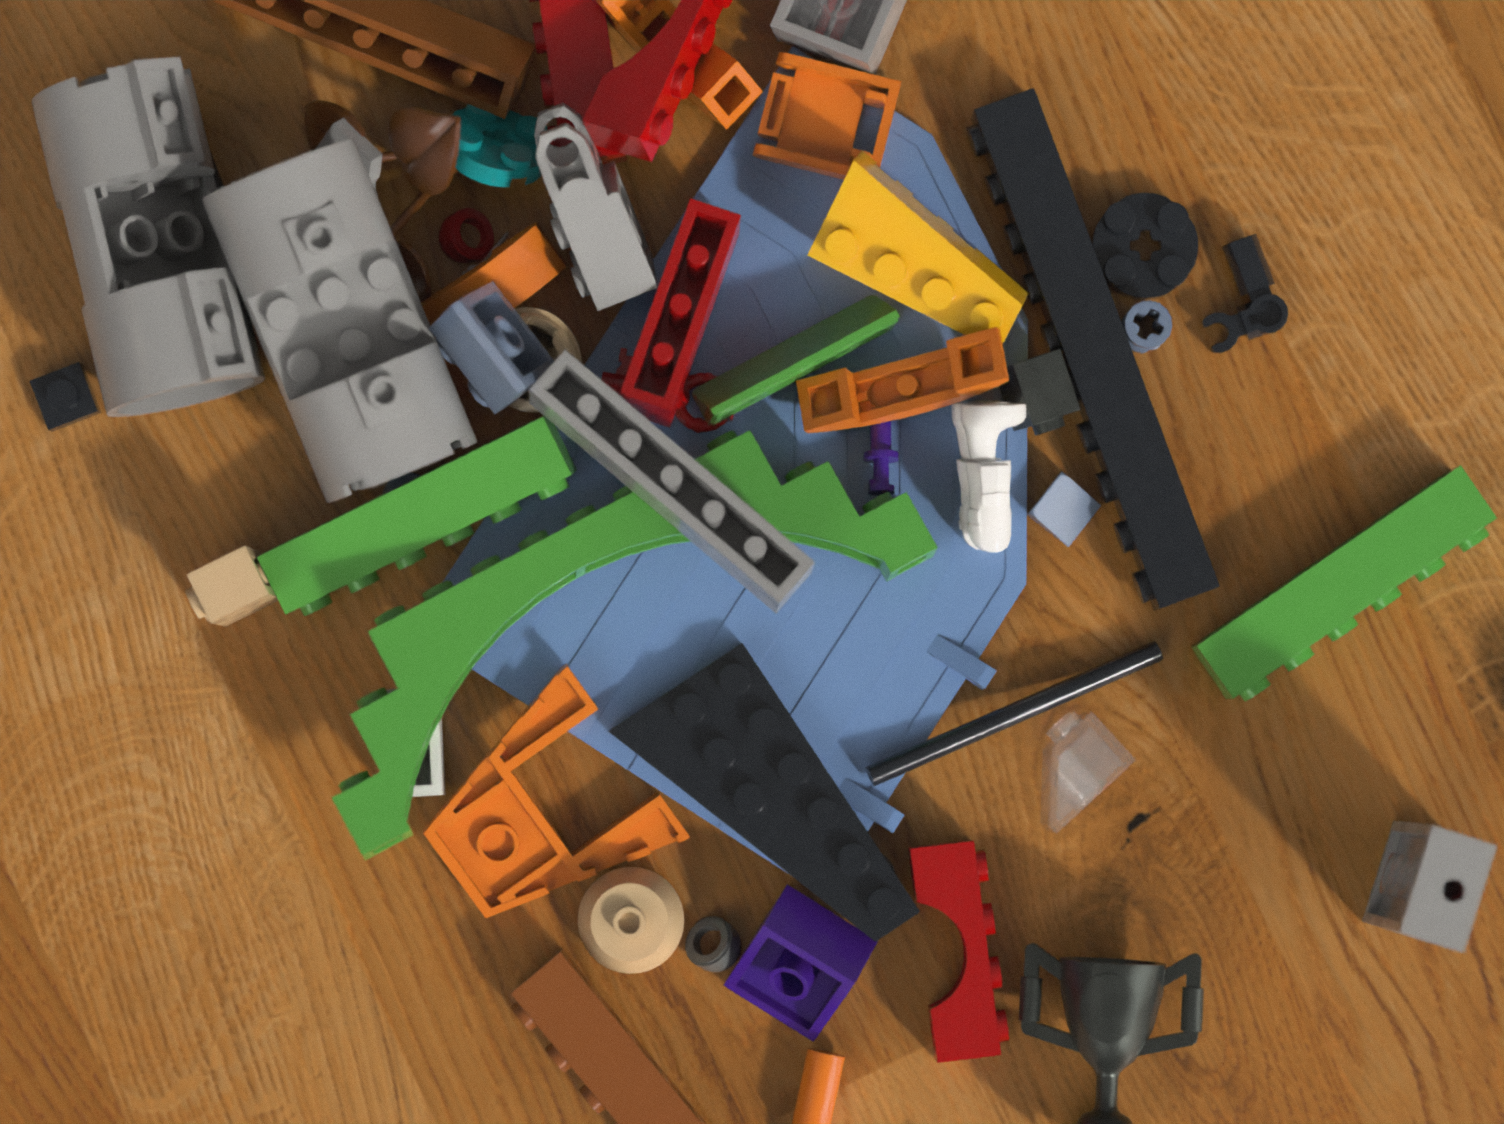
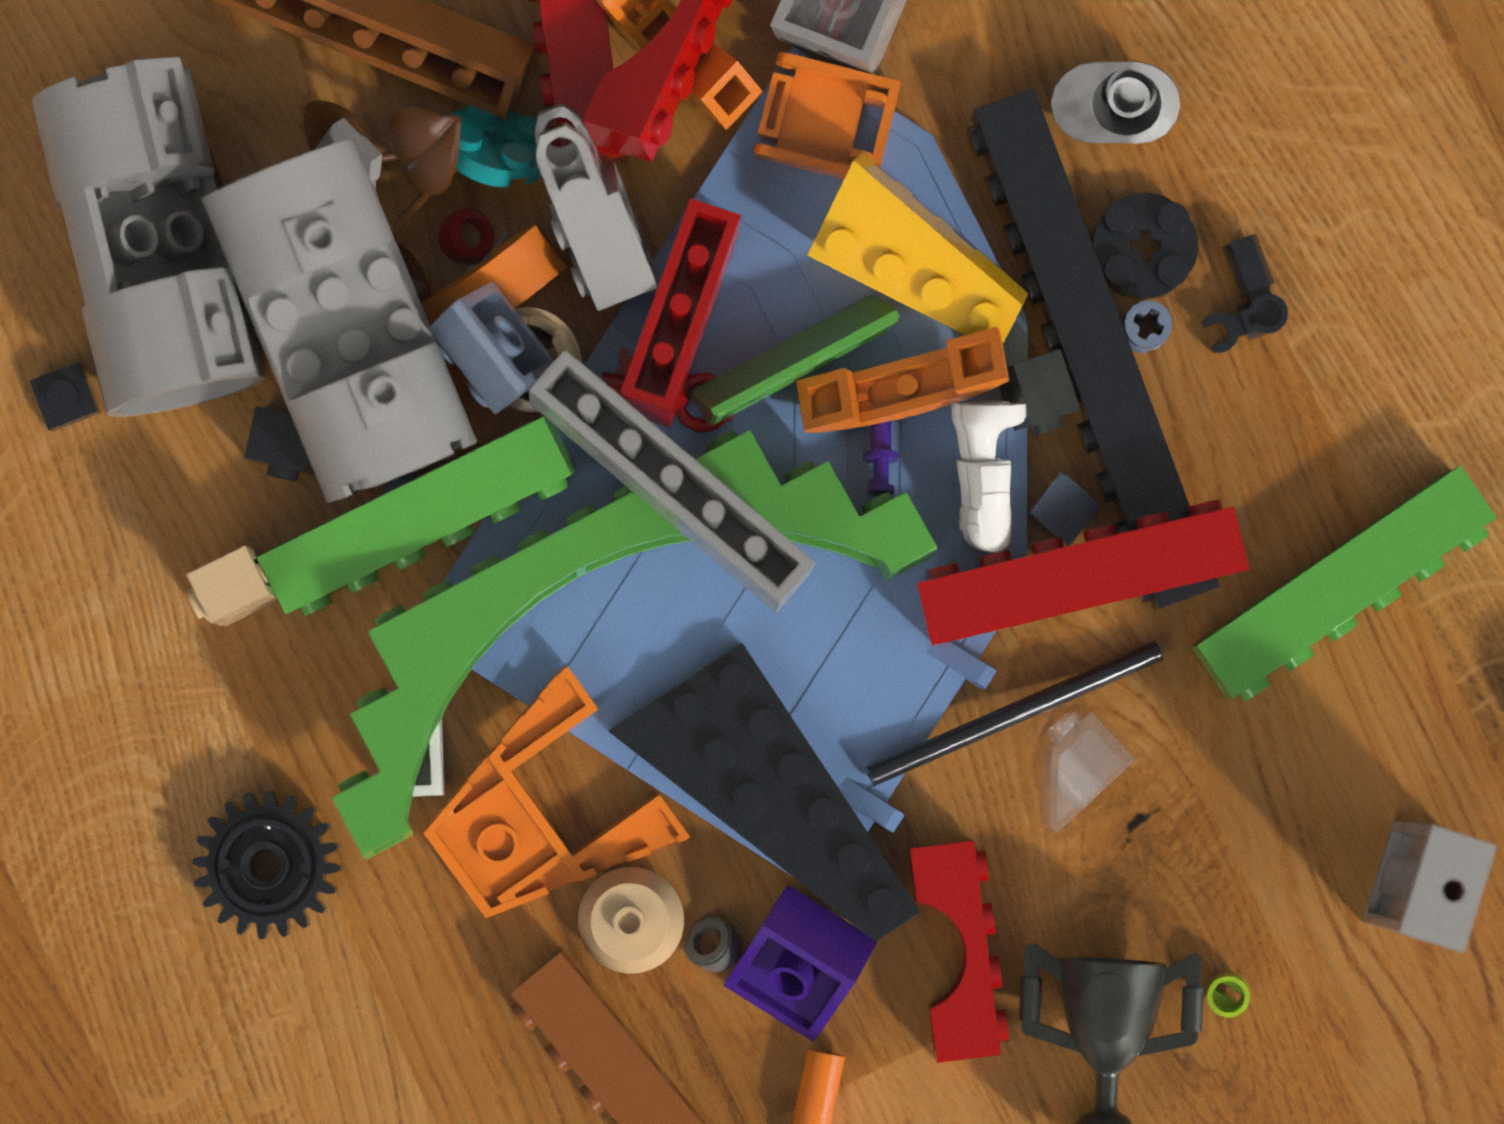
(233, 869): none -> black gear
(277, 444): none -> black brick
(1082, 575): none -> red brick
(1115, 102): none -> flat silver piece
(1221, 1001): none -> lime hinge

